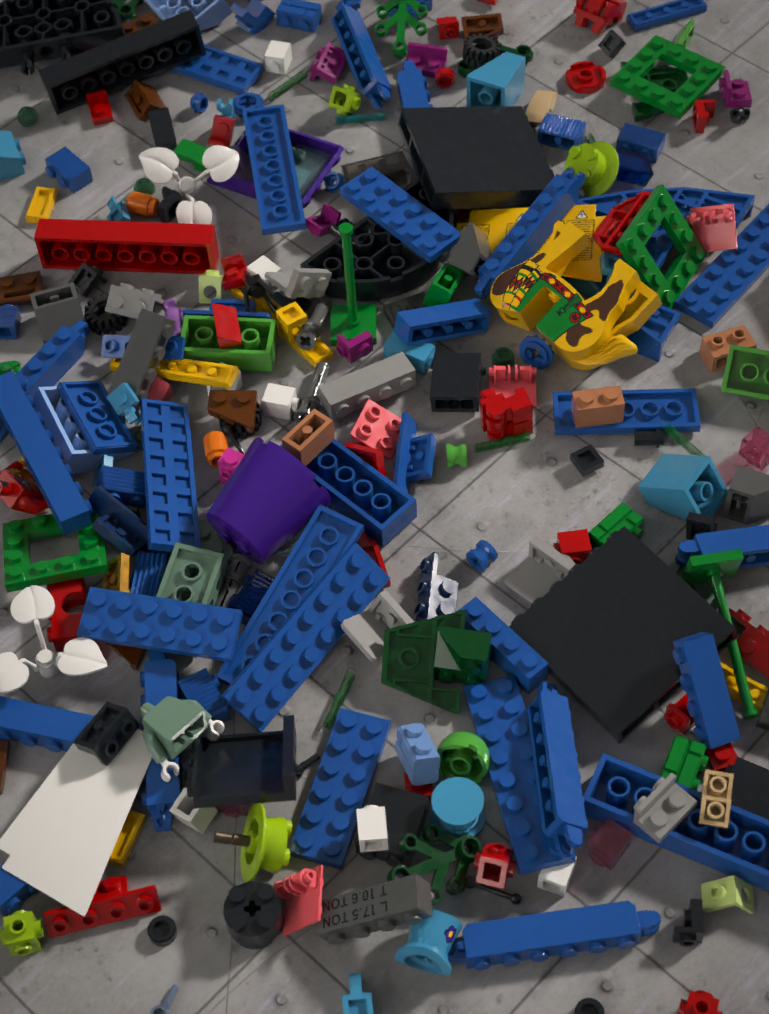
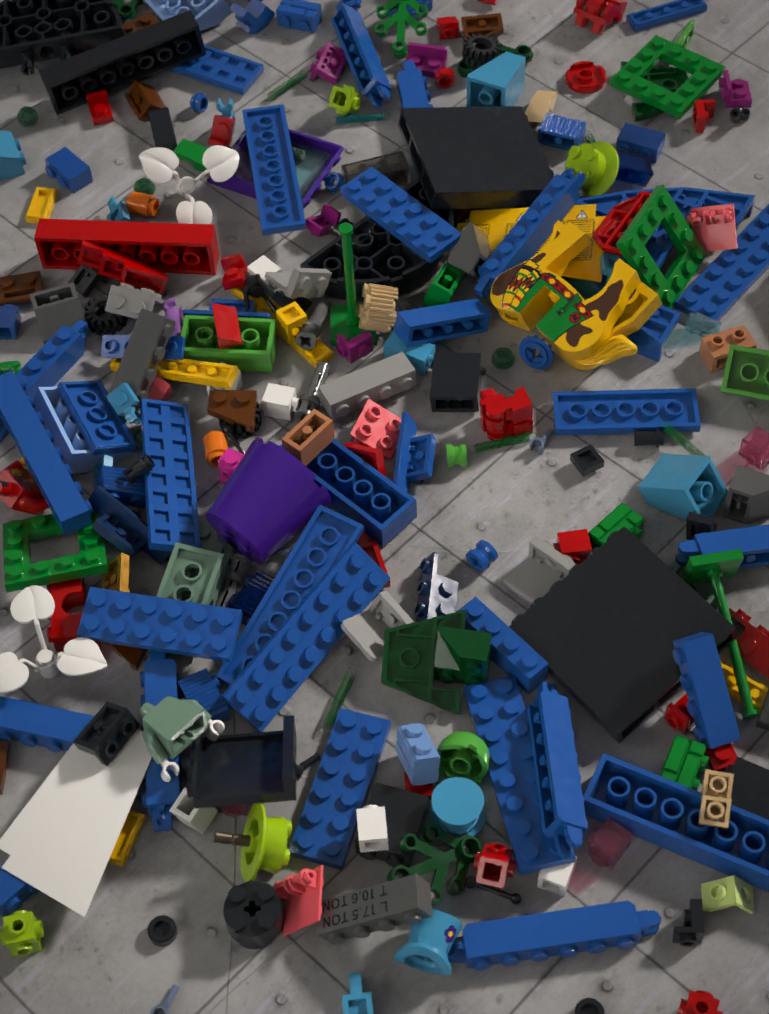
(109, 905): red bracket -> none
(122, 267): none -> red slope
(139, 468): none -> black pin
(148, 573): blue brick -> none
(168, 206): black bracket -> none
(210, 278): yellowish green bracket -> none
(242, 100): blue gear -> none
(278, 57): white brick -> none
(378, 308): none -> tan brick
(508, 380): coral hinge -> none
(541, 441): none -> sand blue hand
(597, 406): nougat brick -> none
(612, 44): black plate -> none
(663, 808): light grey bracket -> none
(701, 324): none -> clear light blue cone

